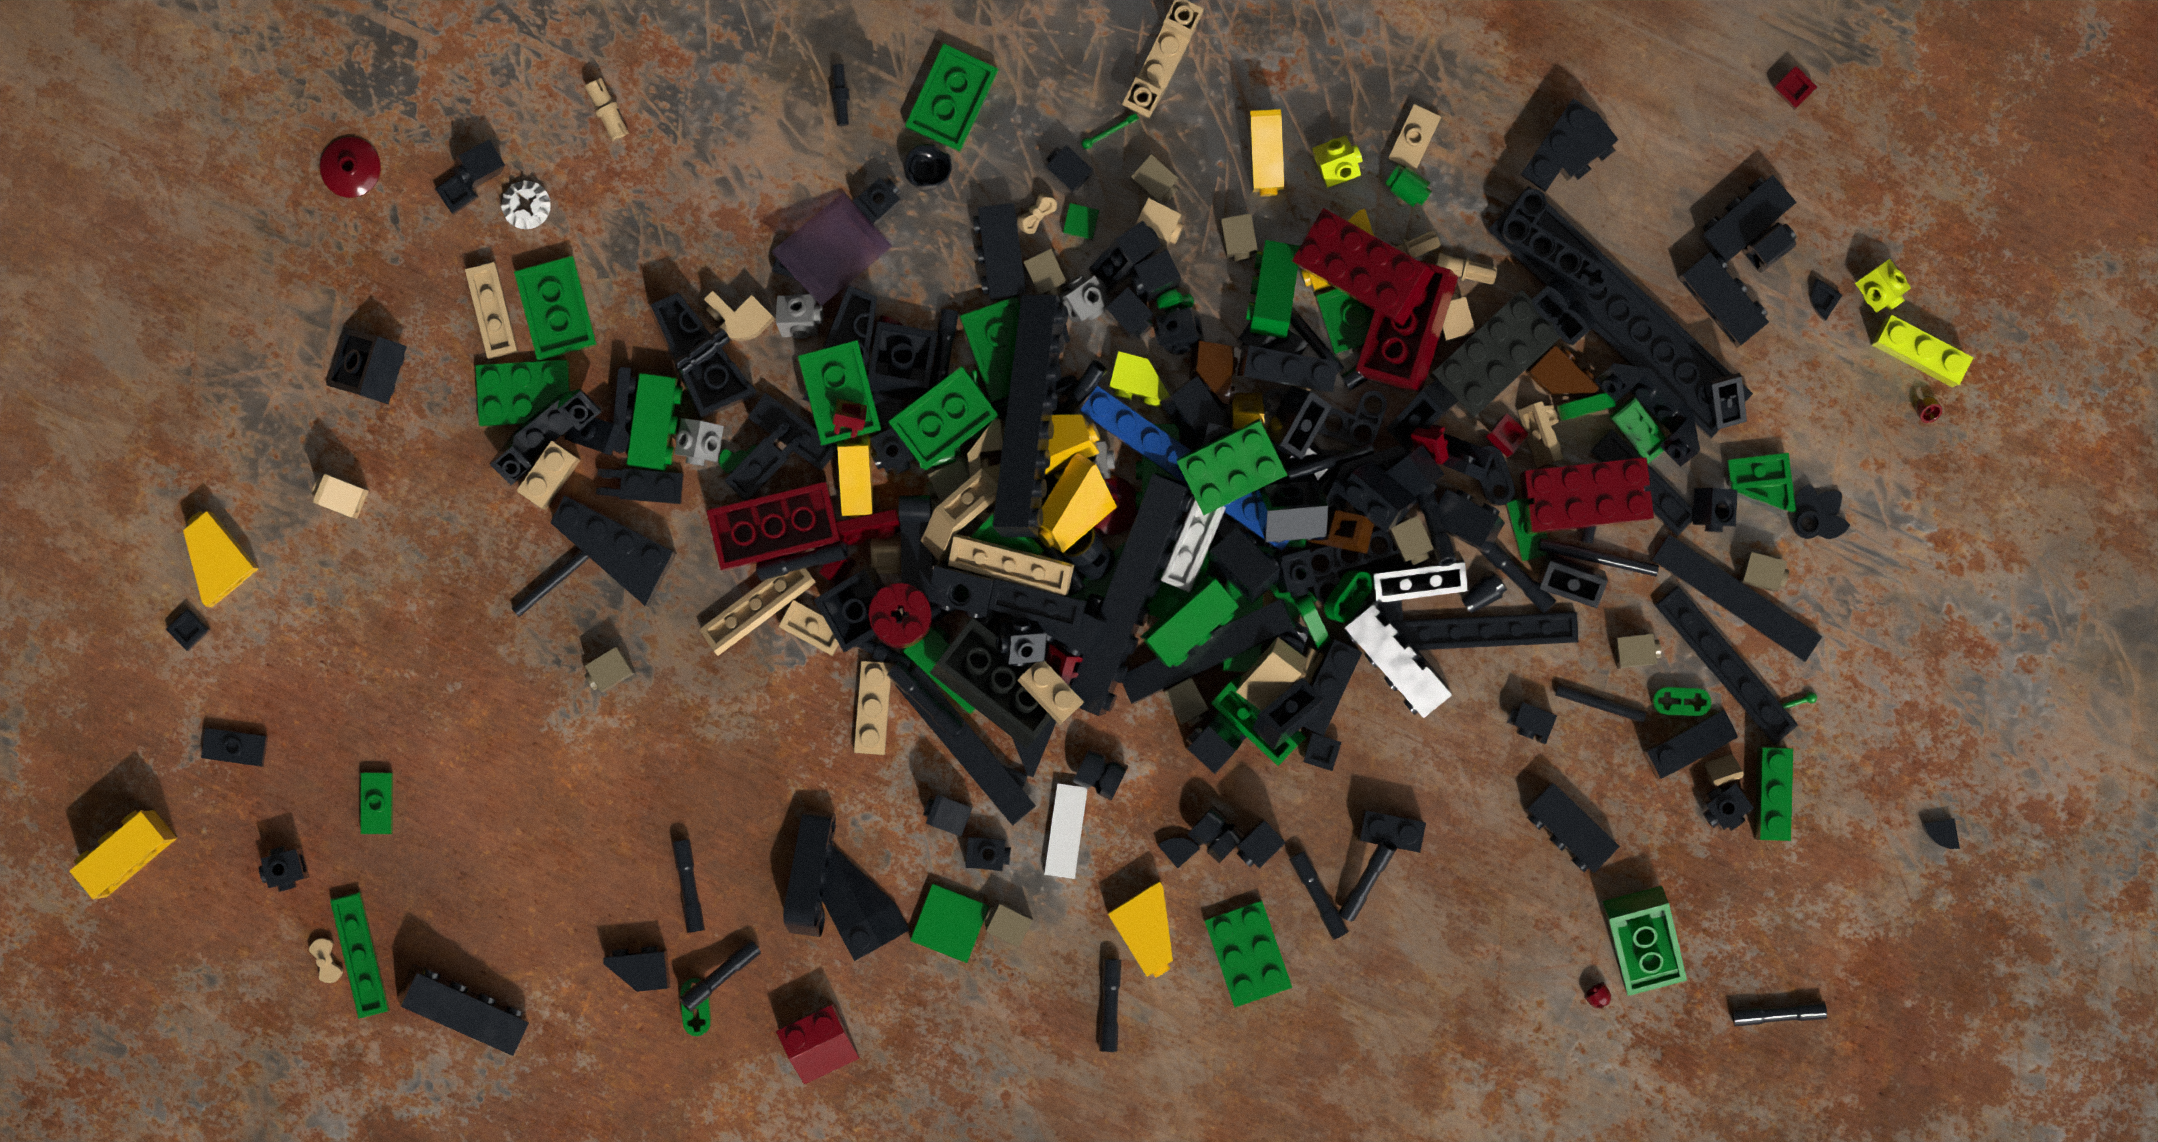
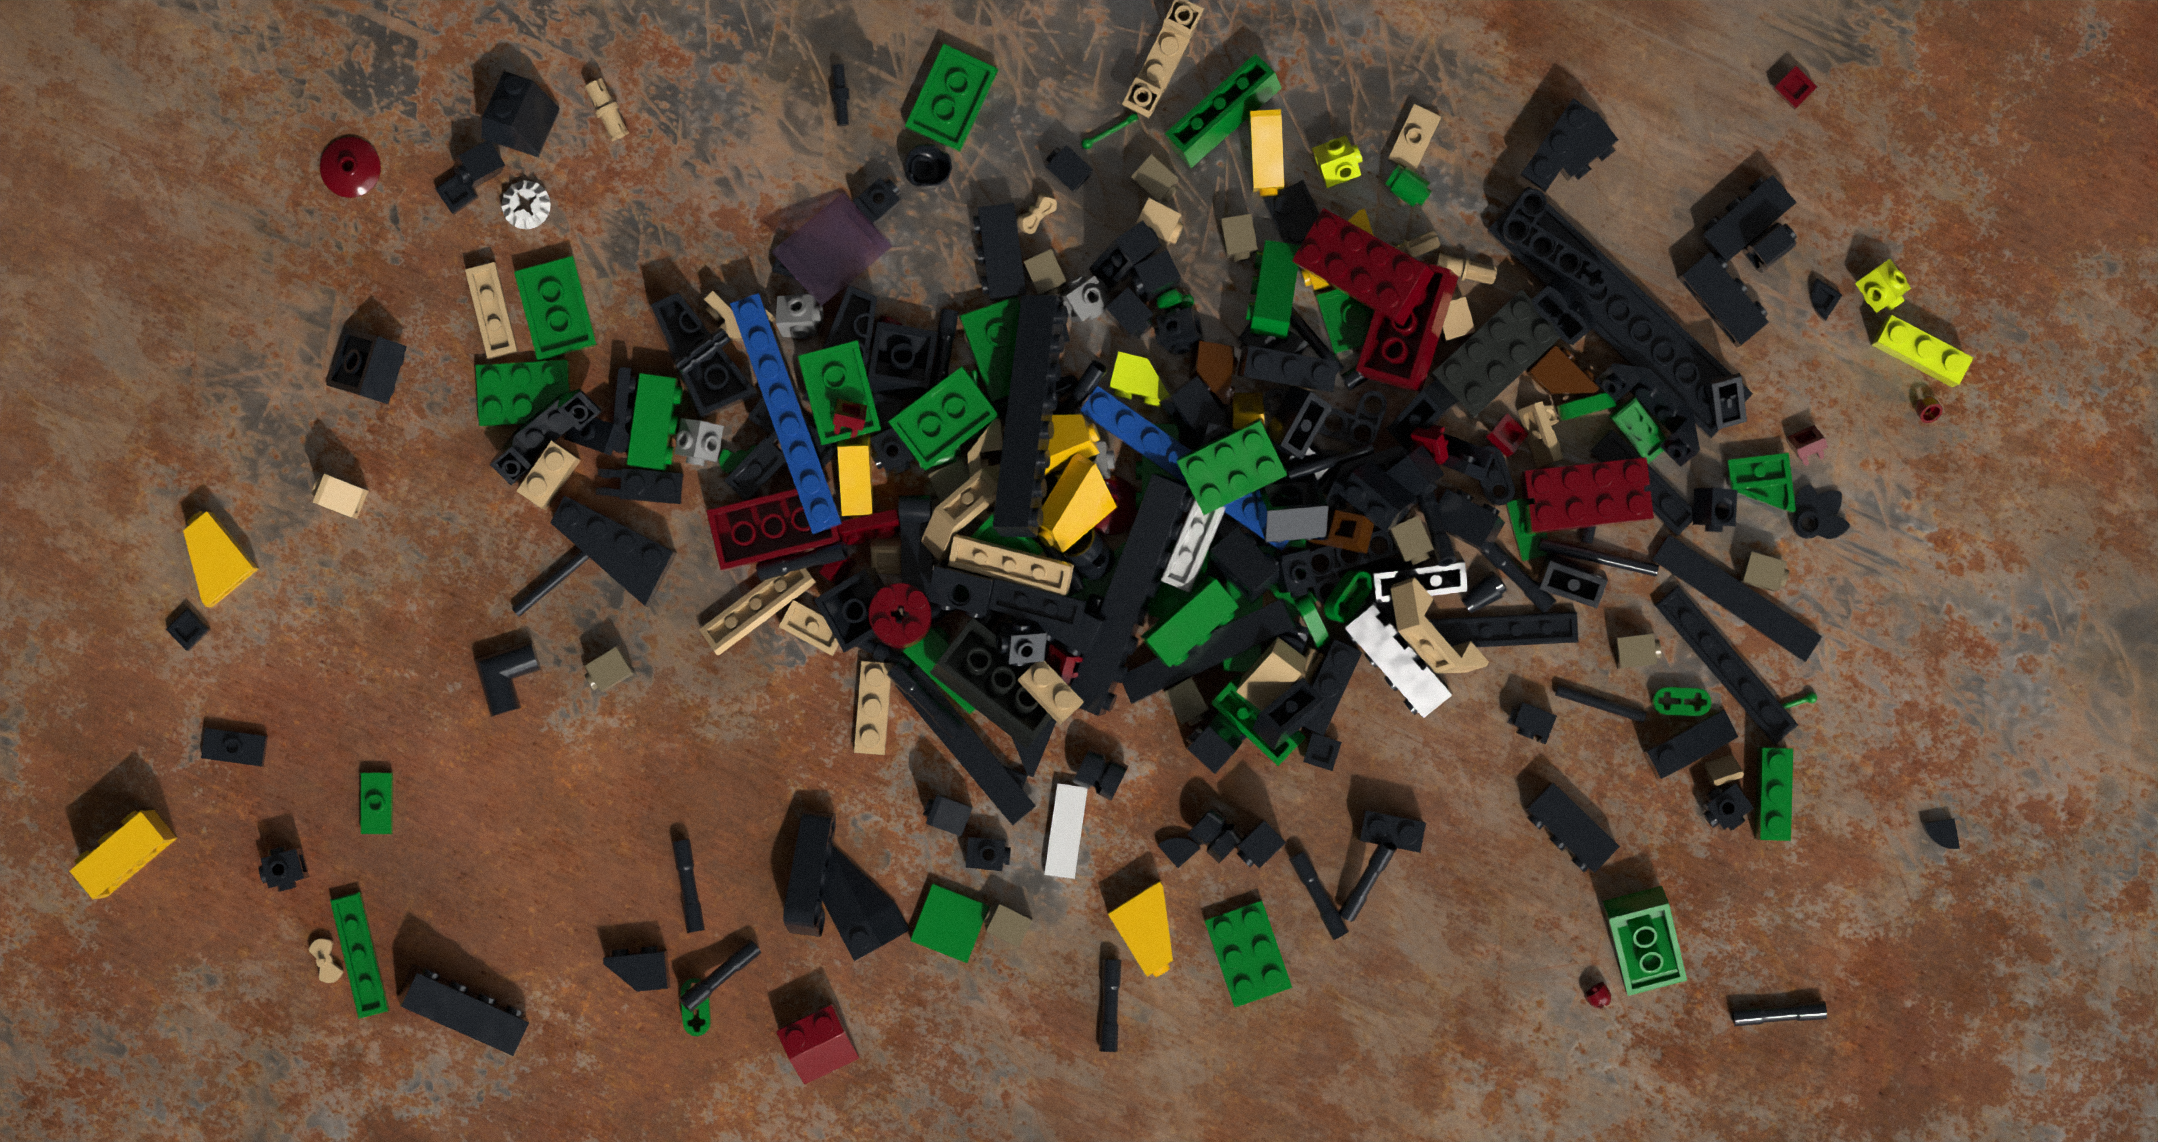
(497, 675): none -> black brick
(519, 115): none -> black slope
(785, 413): none -> blue plate
(1081, 221): green tile -> none
(1223, 110): none -> green brick
(1292, 212): none -> black plate
(1410, 606): none -> tan slope
(1807, 443): none -> tile

